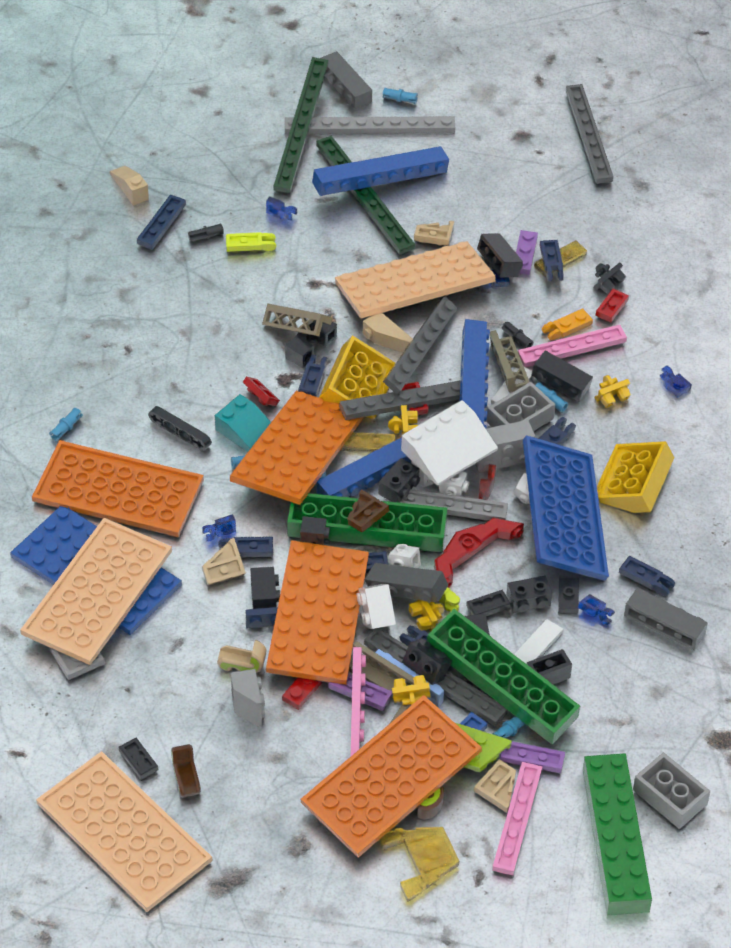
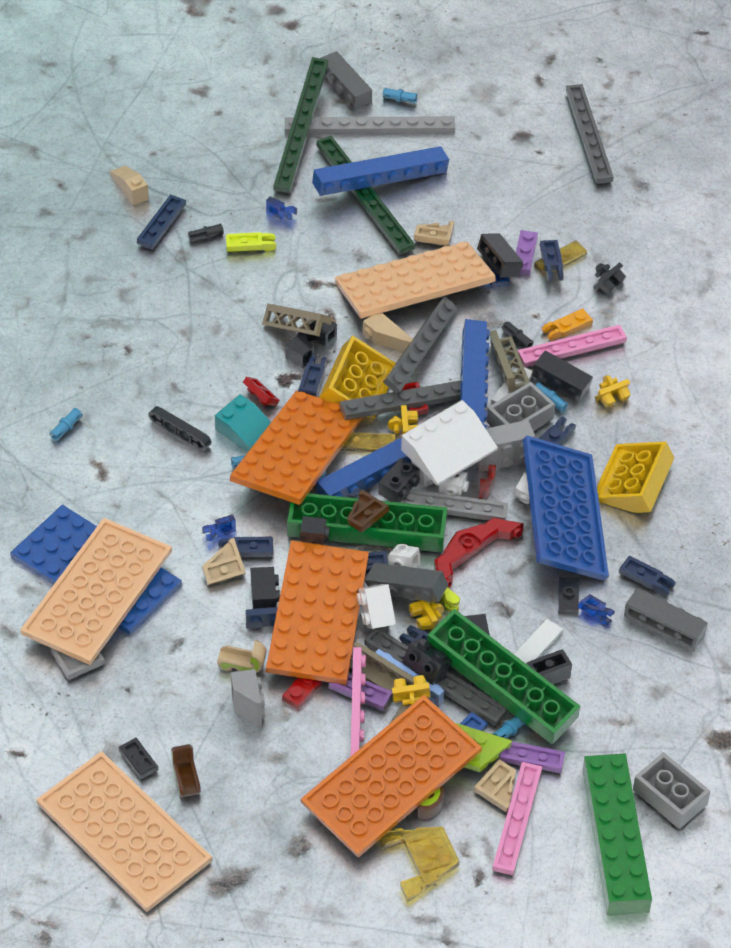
(118, 488): orange plate -> none
(489, 603): black plate -> none
(529, 594): black brick -> none
(612, 305): red plate -> none
(676, 384): clear blue plate -> none

